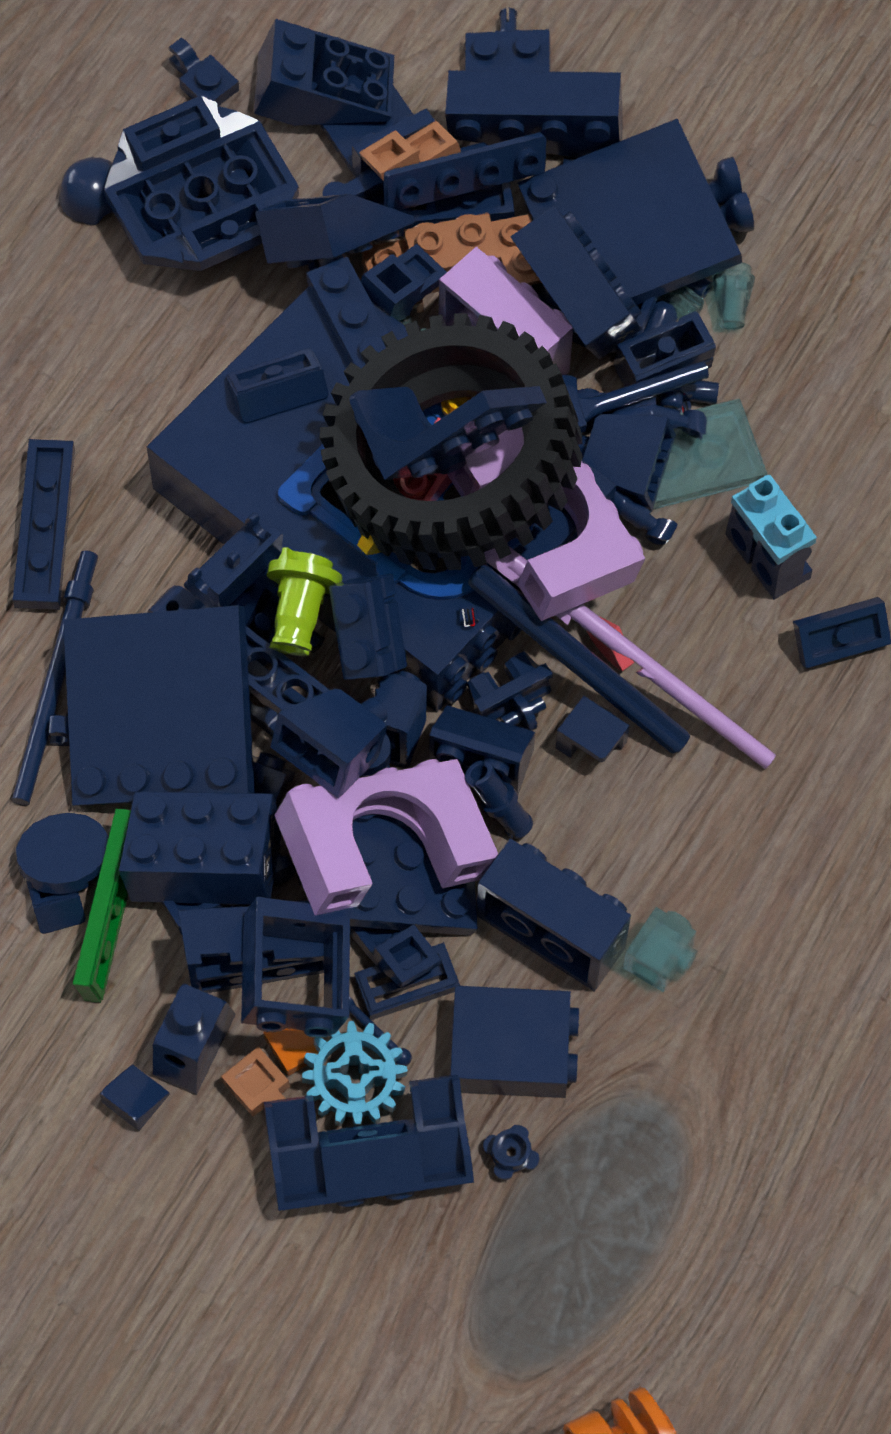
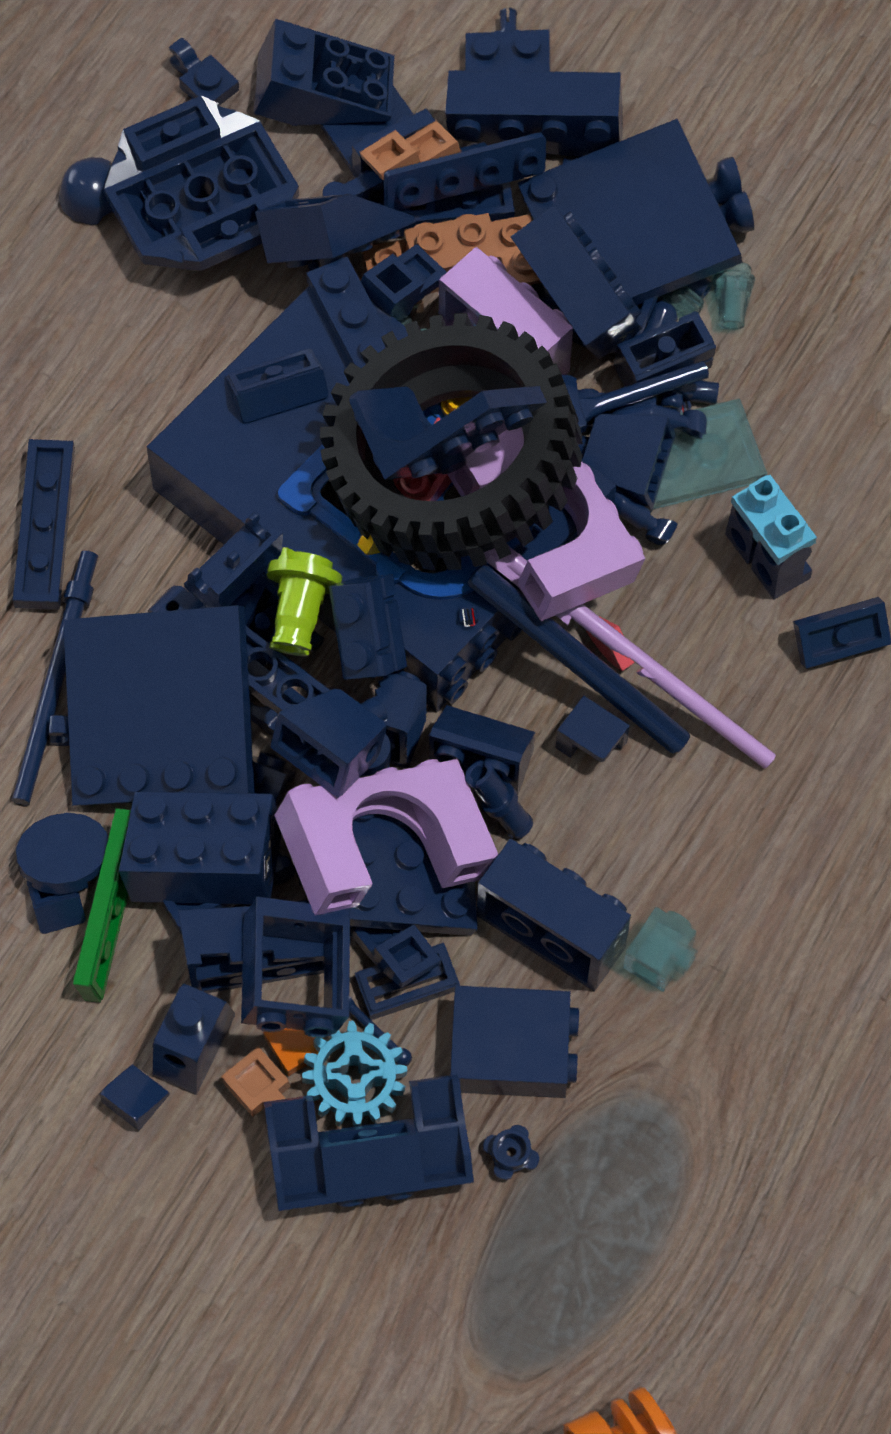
(517, 699): dark blue hips -> none

